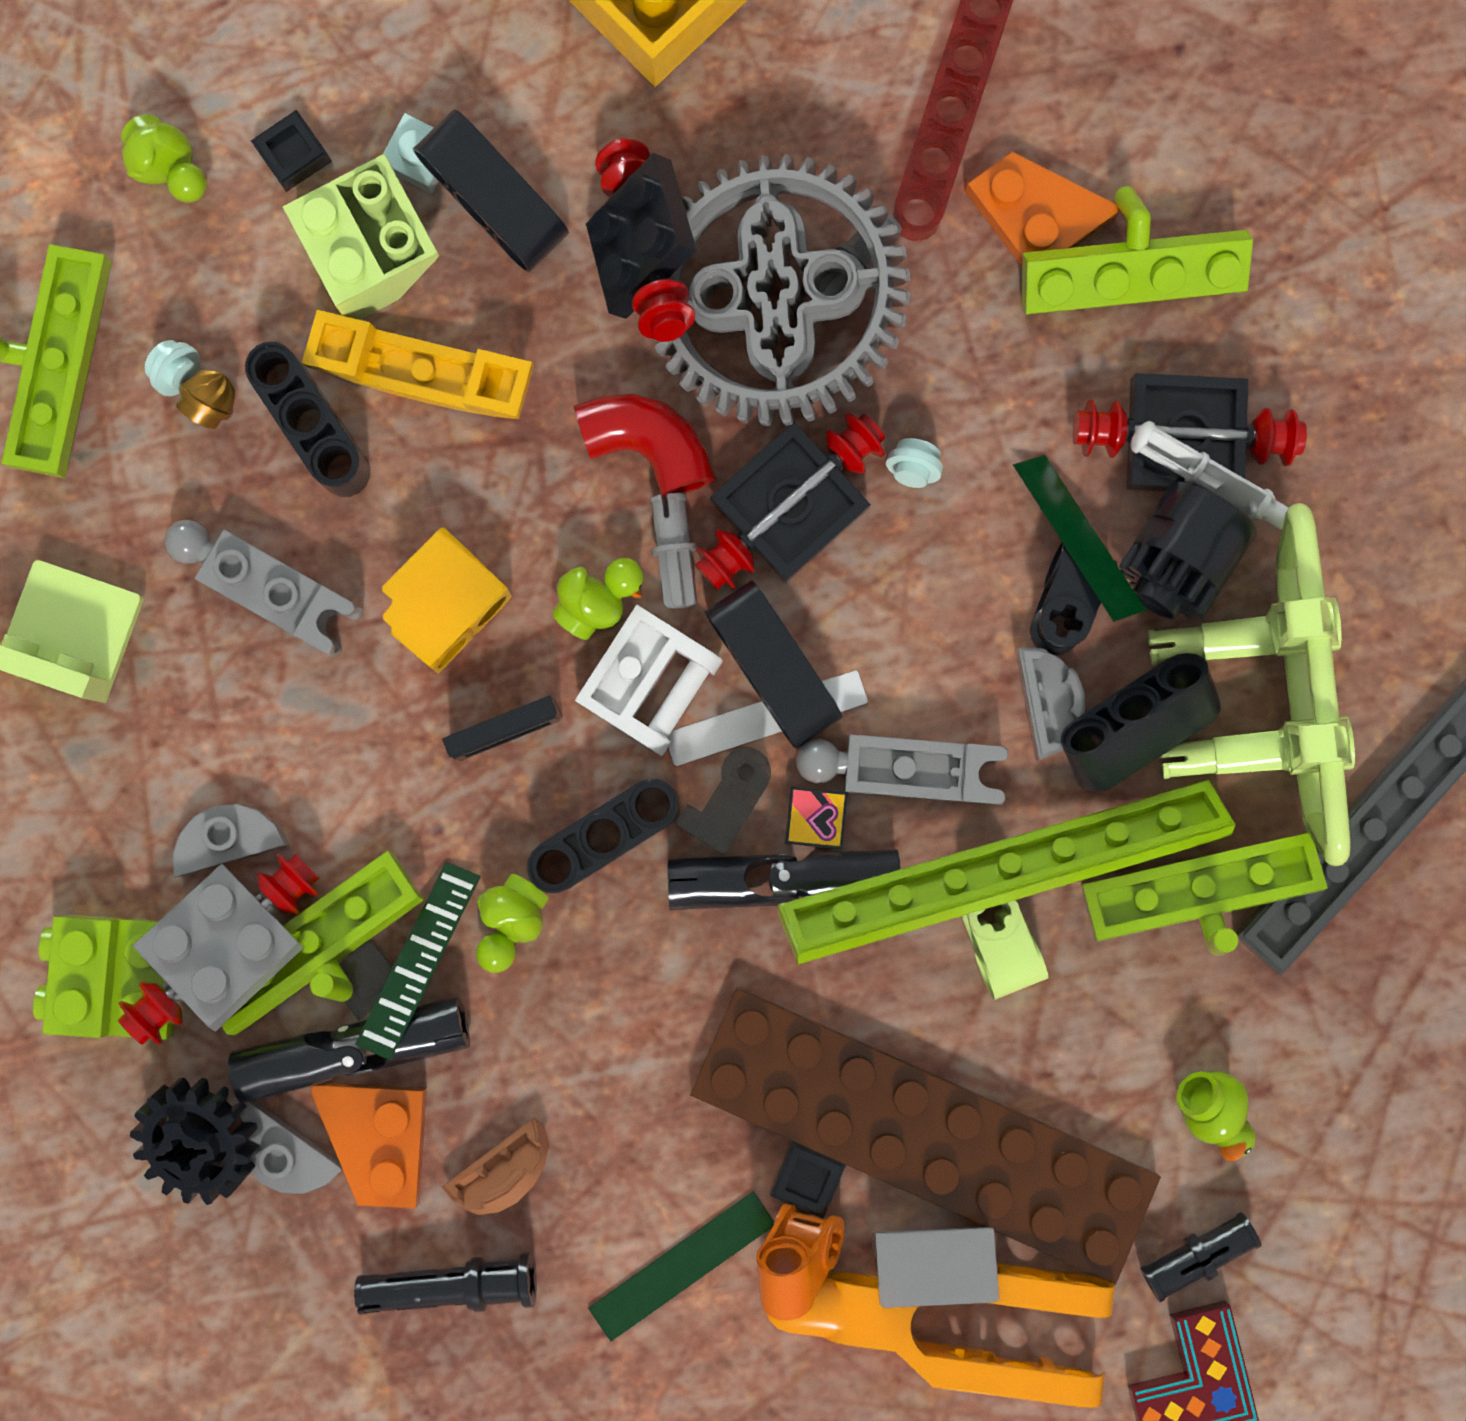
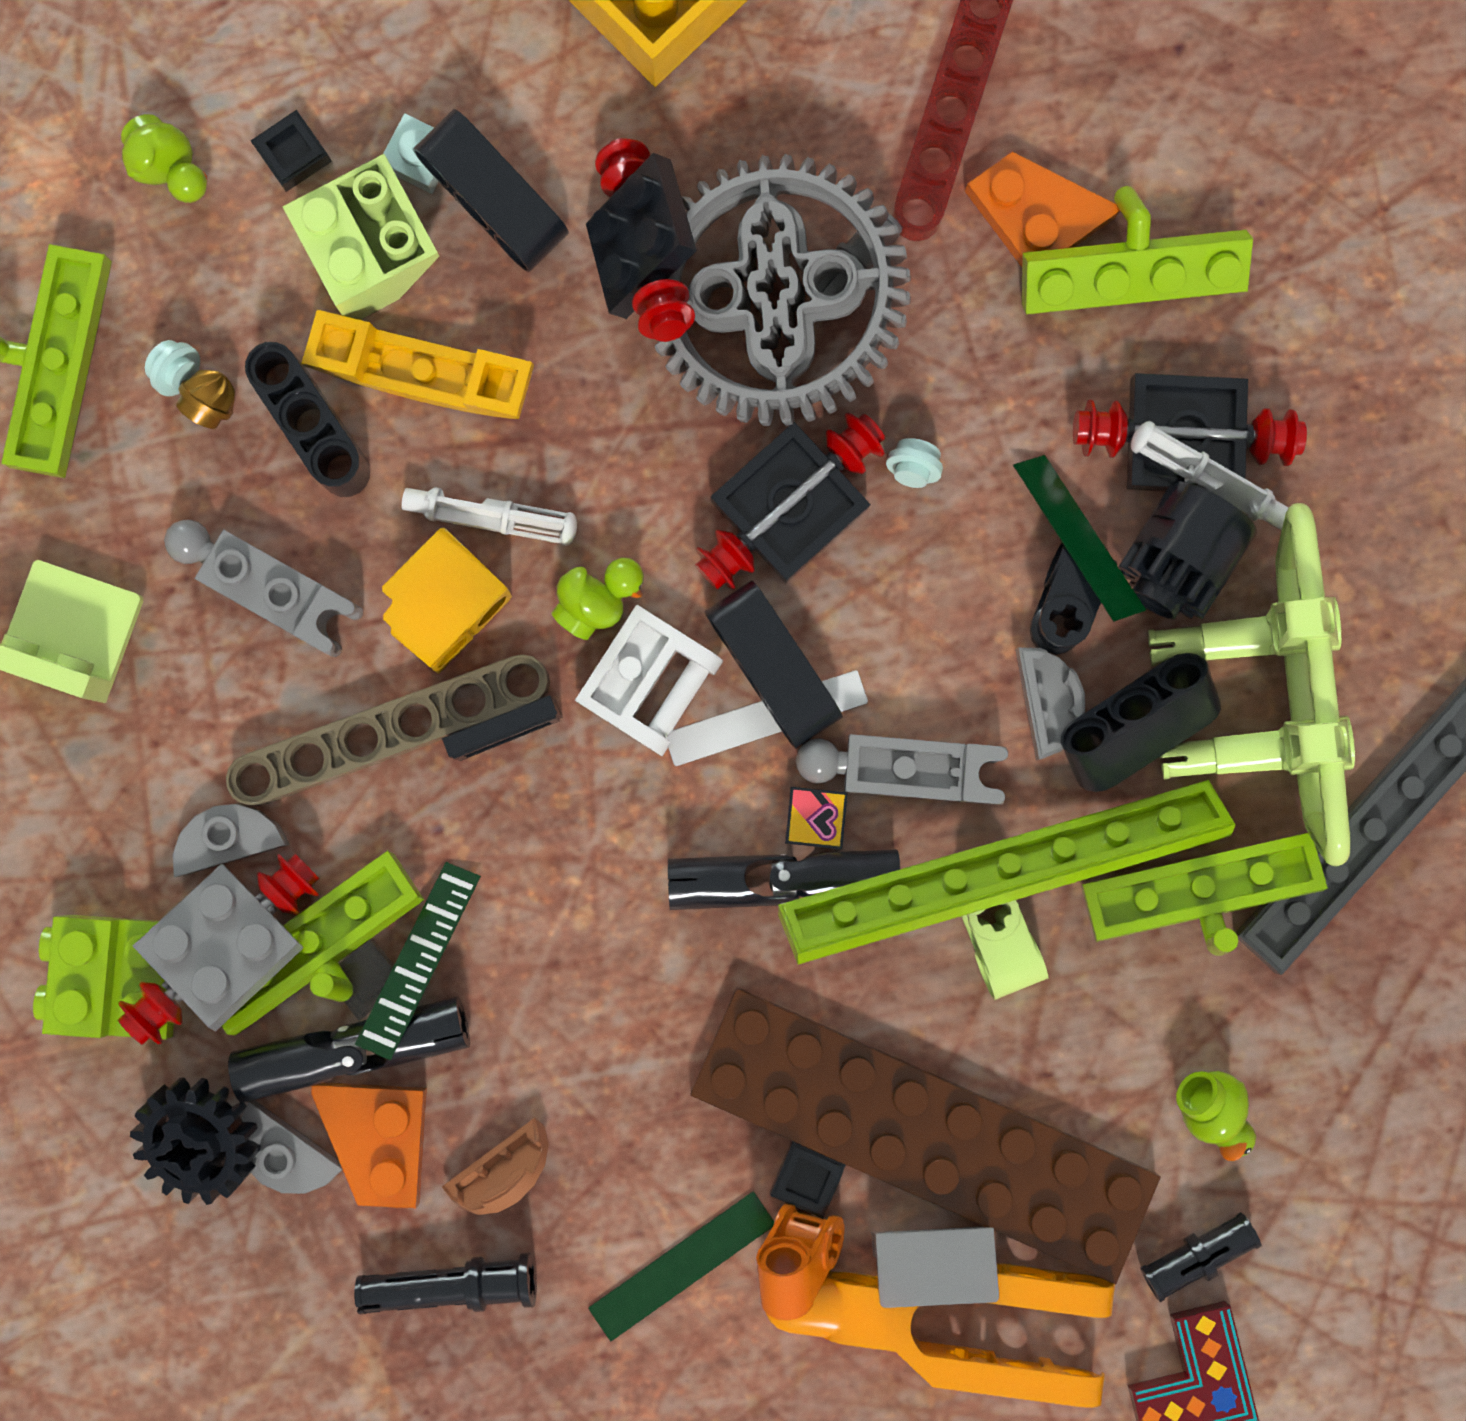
(386, 721): none -> dark tan beam
(492, 515): none -> white piece
(515, 915): lime animal -> none
(576, 843): black beam -> none
(653, 431): red cylinder -> none
(674, 550): light grey axle -> none
(742, 783): clear smoke leg -> none

